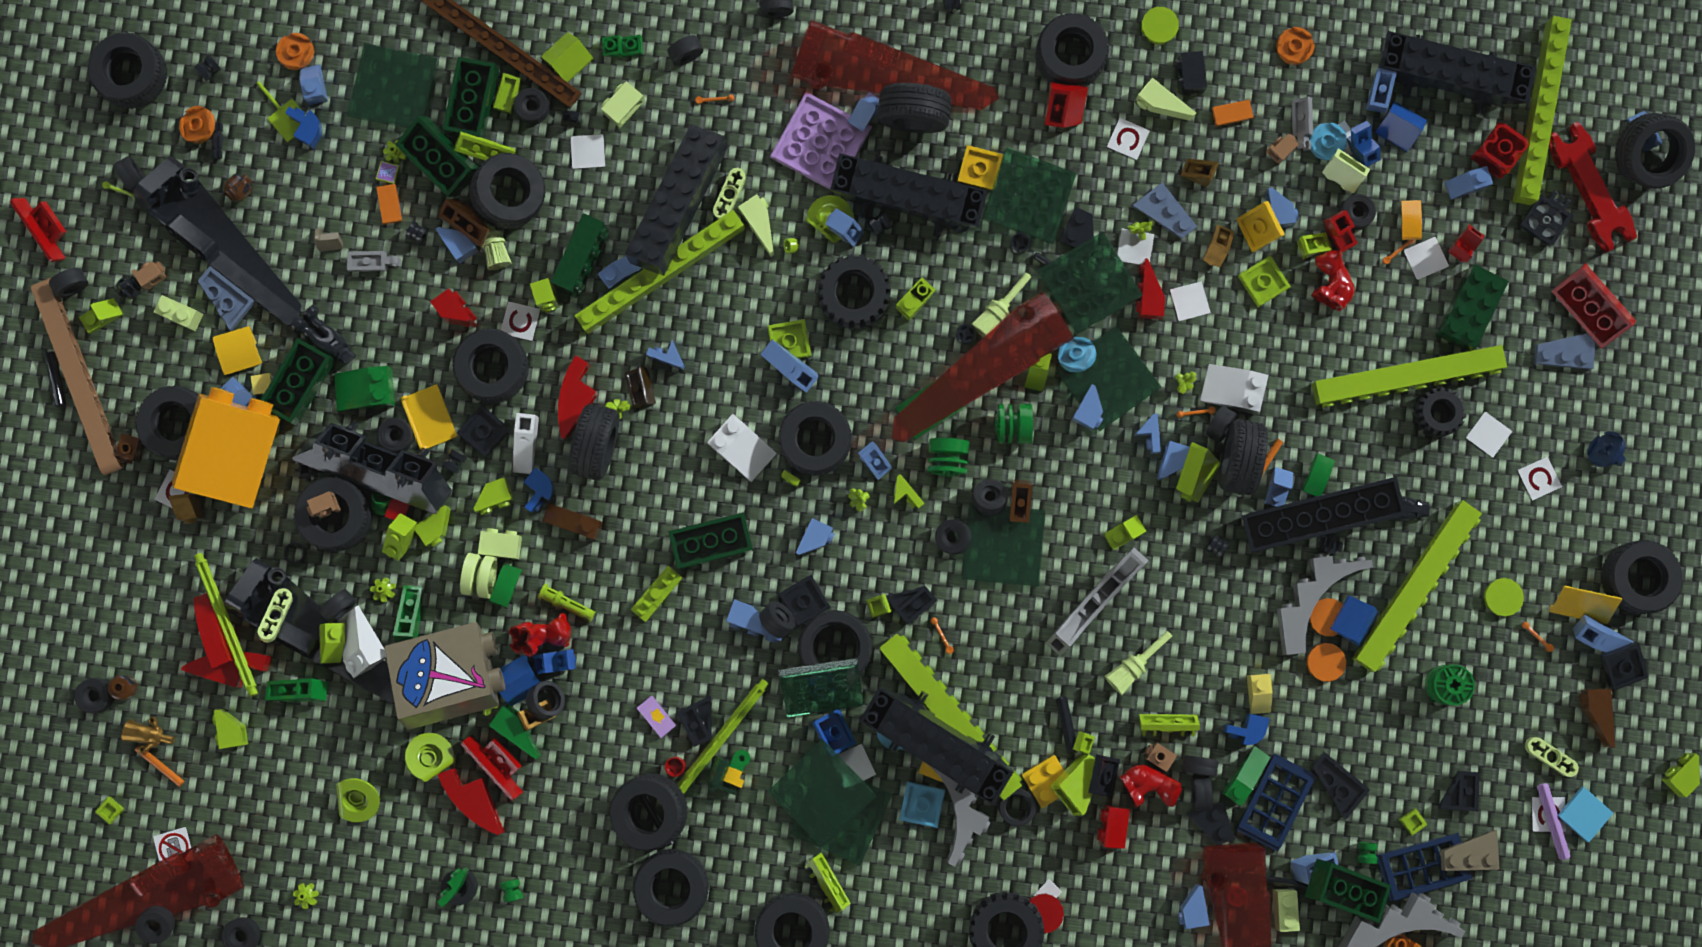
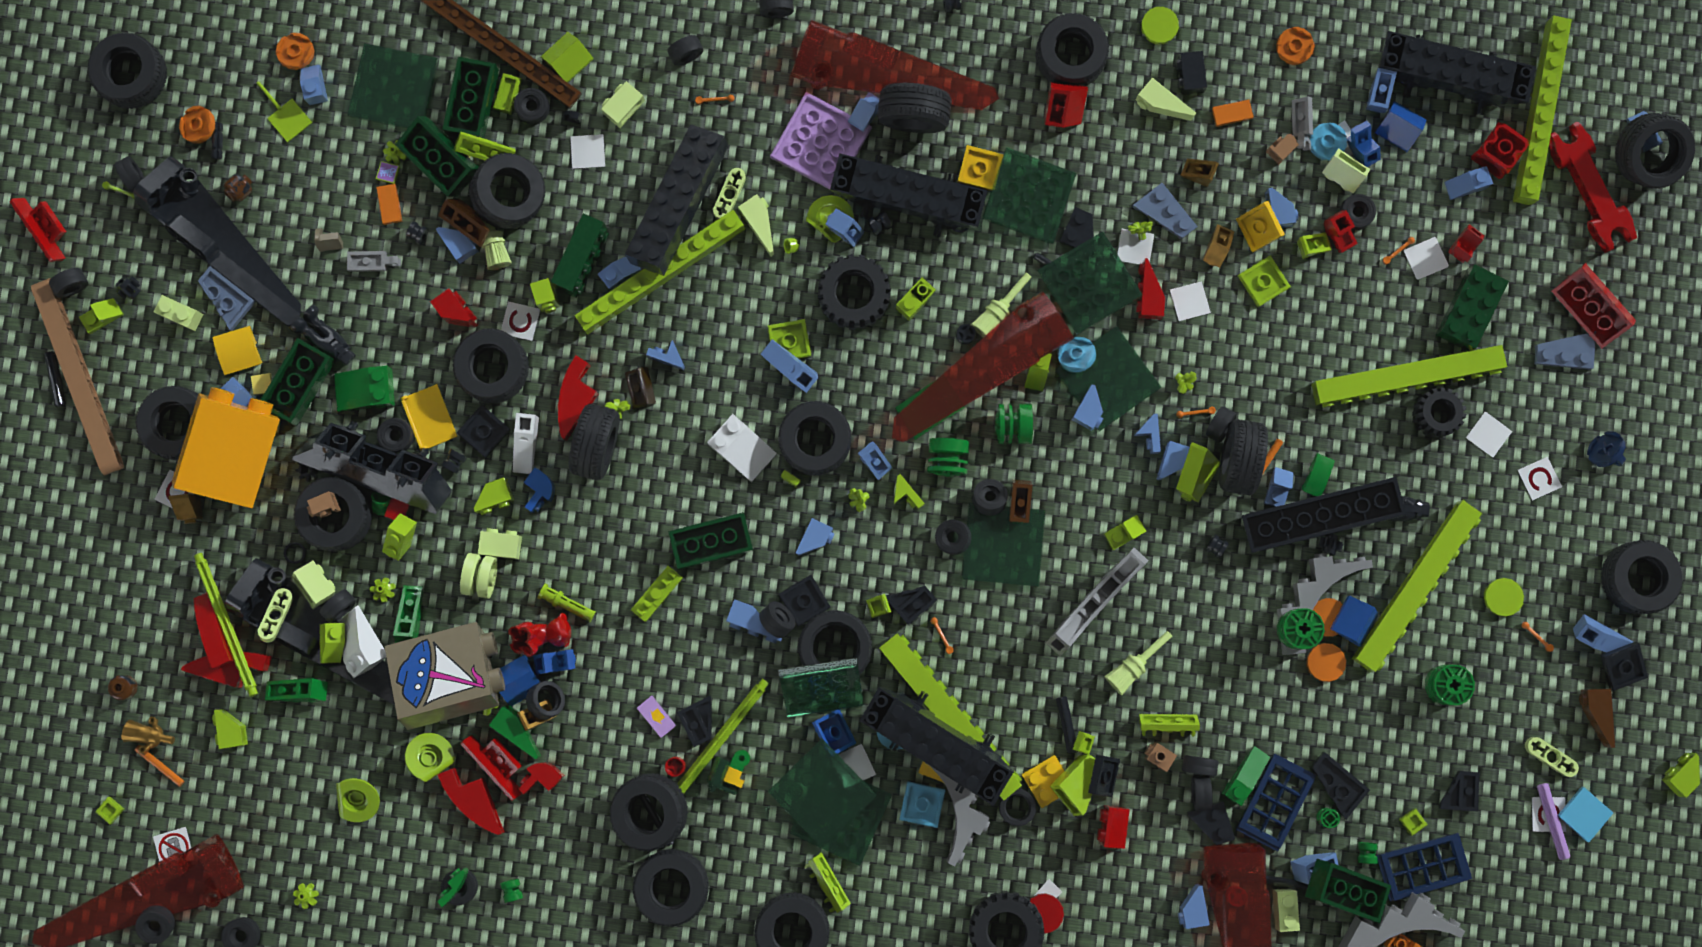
(83, 691): black tyre -> none
(129, 448): reddish brown brick -> none
(150, 274): medium nougat brick -> none
(205, 72): black wheel -> none
(310, 126): blue brick -> none
(313, 584): none -> yellowish green piece
(434, 527): lime slope -> none
(505, 585): green slope -> none
(543, 772): none -> red brick
(572, 521): reddish brown slope -> none
(622, 46): green slope -> none
(1022, 241): black wheel -> none
(1128, 138): white sticker -> none
(1144, 779): red animal -> none
(1234, 388): white slope -> none
(1253, 731): blue brick -> none
(1259, 693): light yellow slope -> none
(1289, 631): none -> green wheel
(1323, 817): none -> green wheel
(1340, 287): red animal -> none
(1411, 220): light orange slope -> none
(1474, 854): dark tan wing -> none
(1547, 218): black piece -> none
(1577, 602): yellow piece -> none

